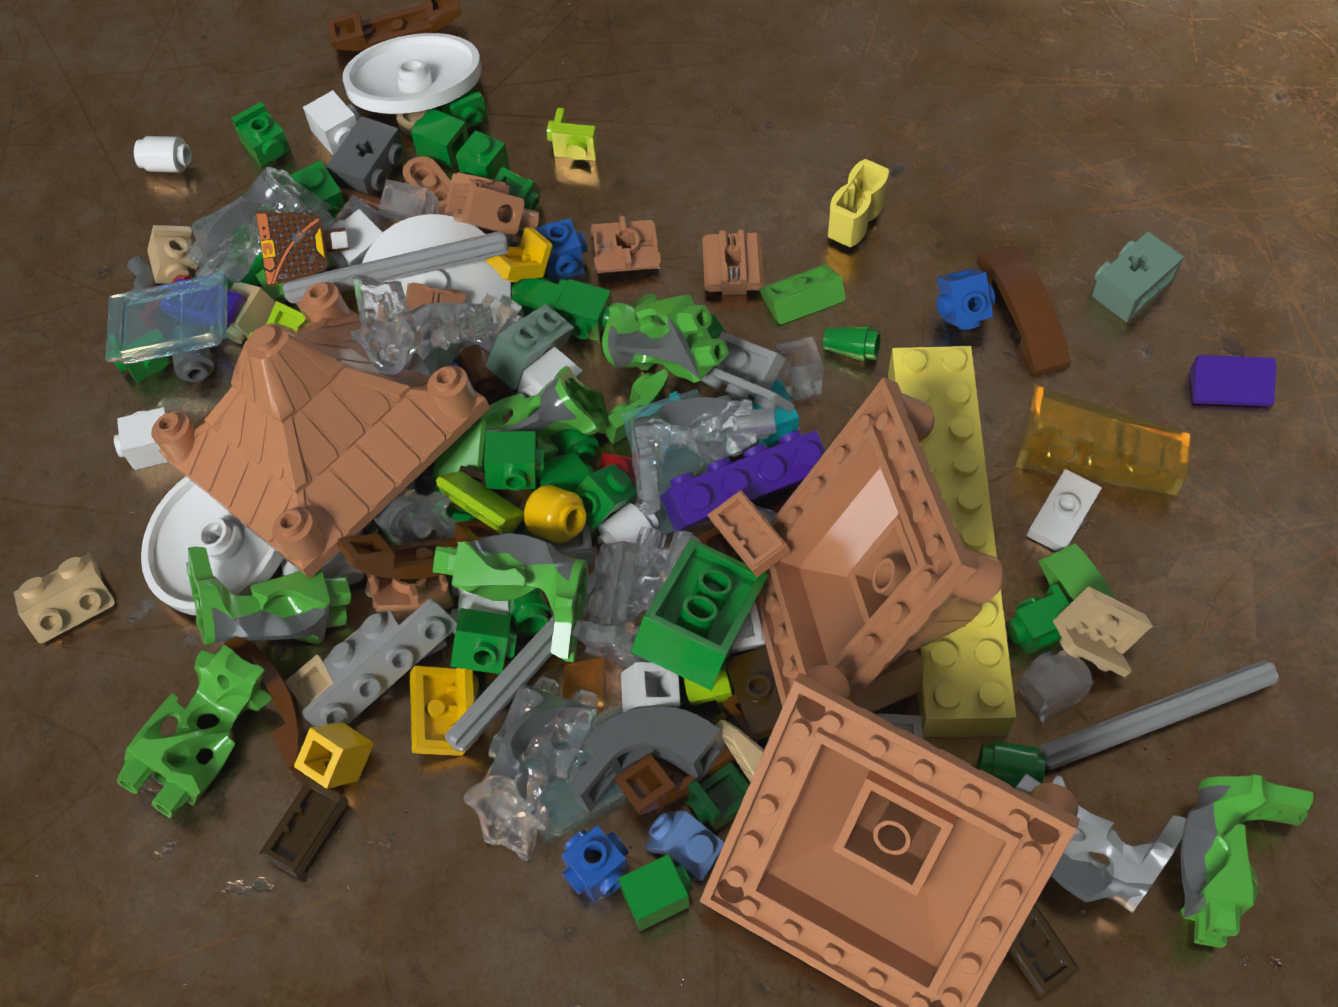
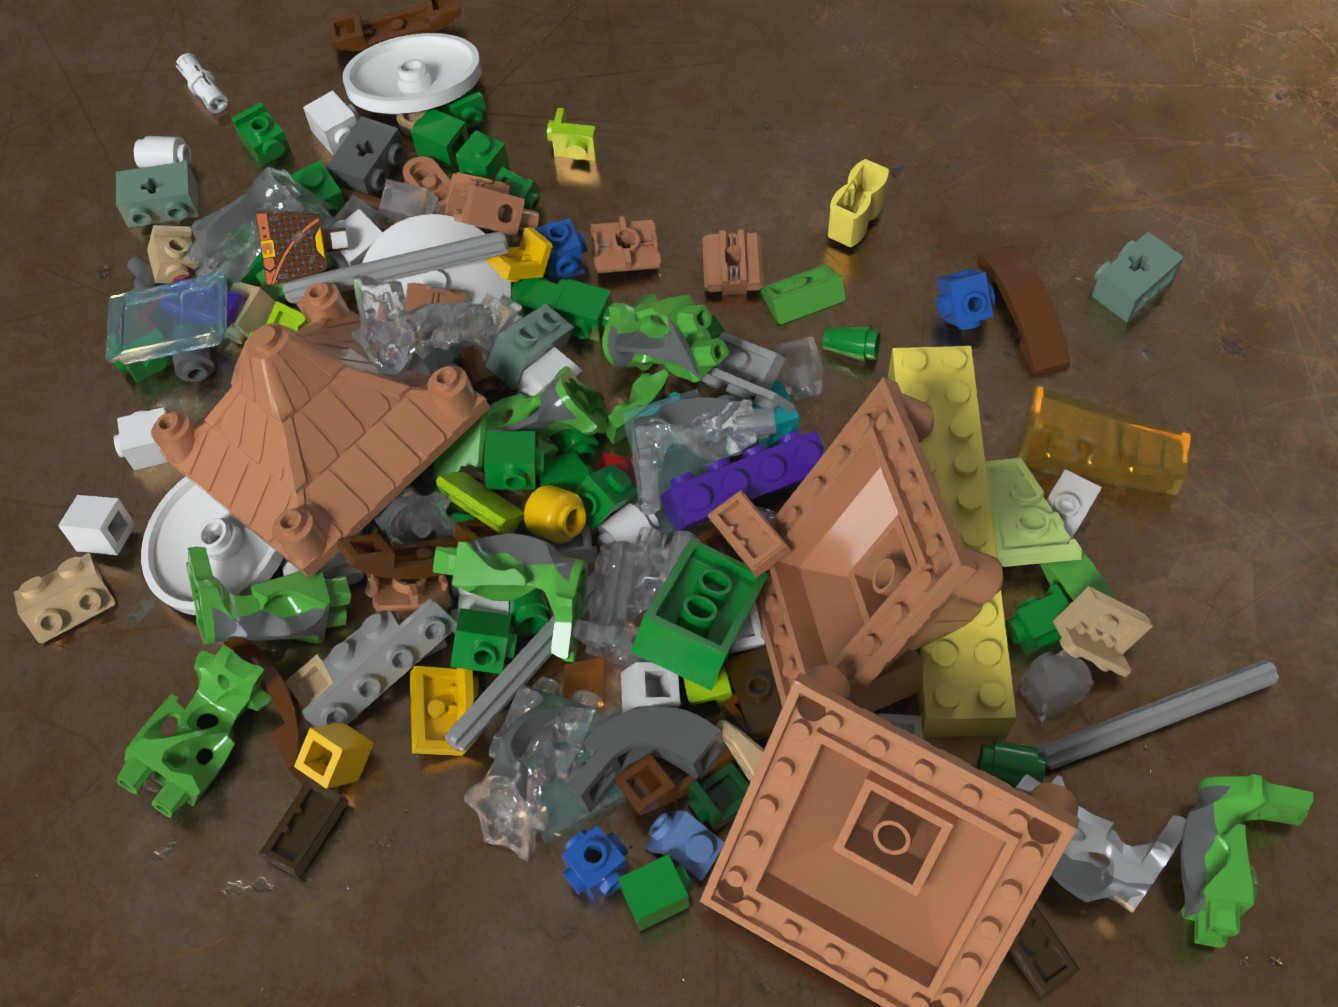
(97, 524): none -> white brick
(157, 194): none -> sand green brick
(201, 83): none -> white pin
(1023, 520): none -> yellowish green wing
(1233, 380): dark purple slope -> none

